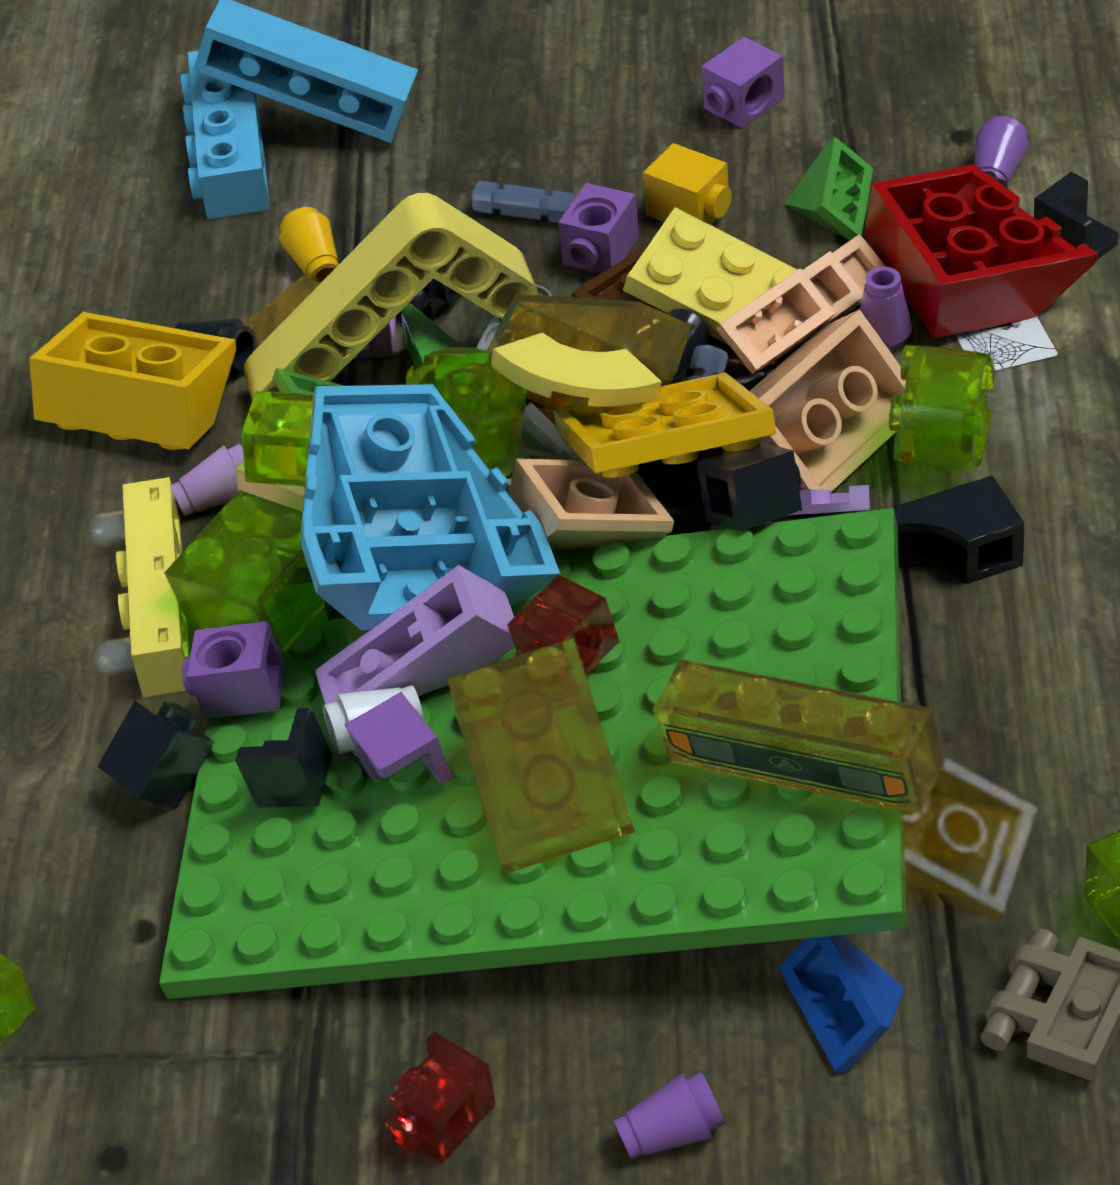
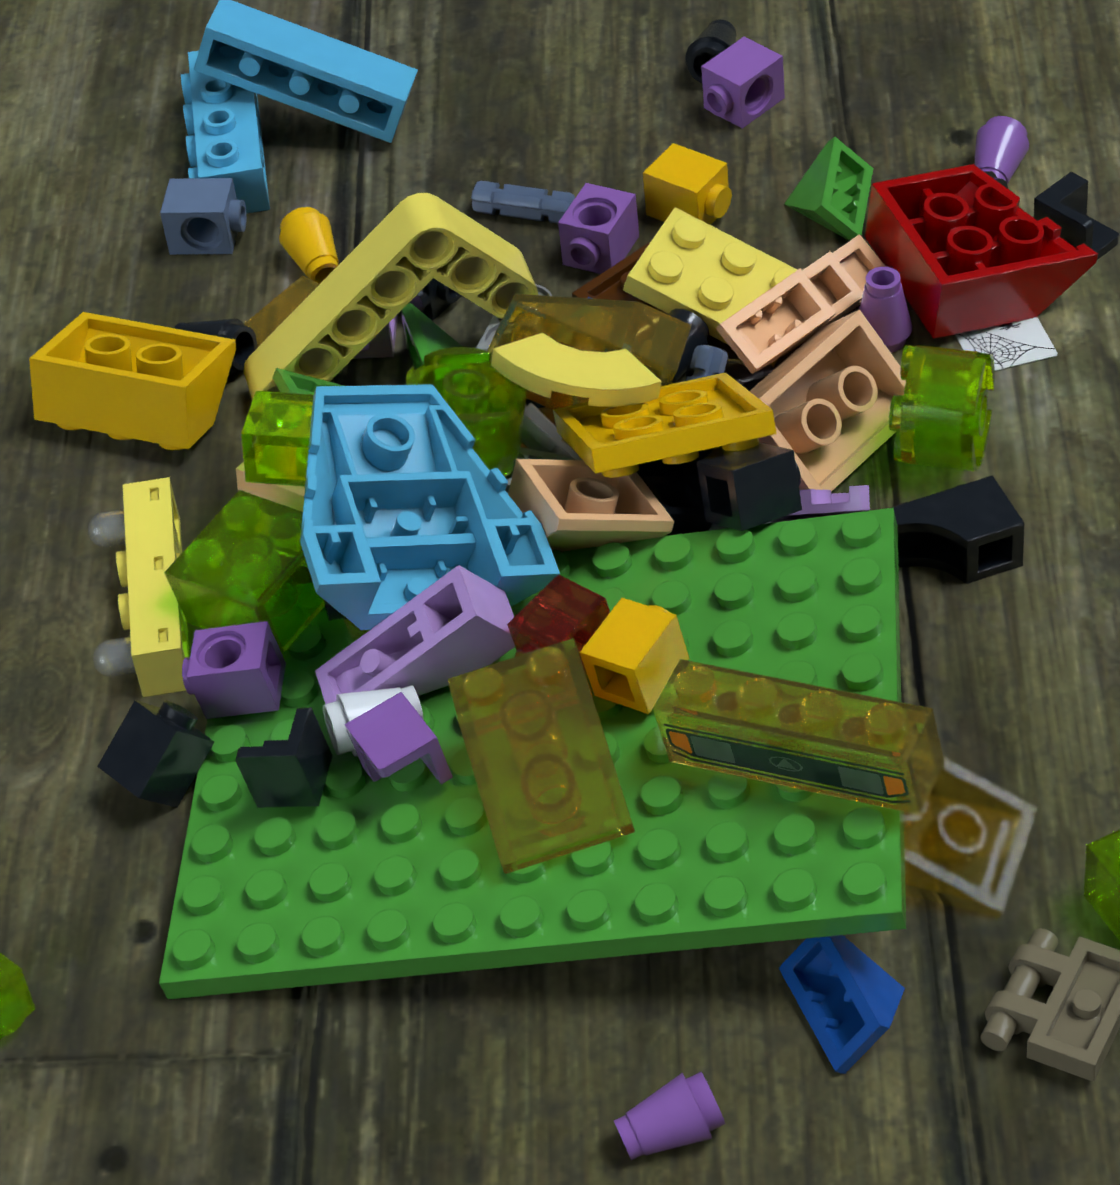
(202, 216): none -> sand blue brick
(210, 482): lavender cone -> none
(441, 1100): clear red brick -> none
(634, 654): none -> yellow brick
(711, 42): none -> black cone

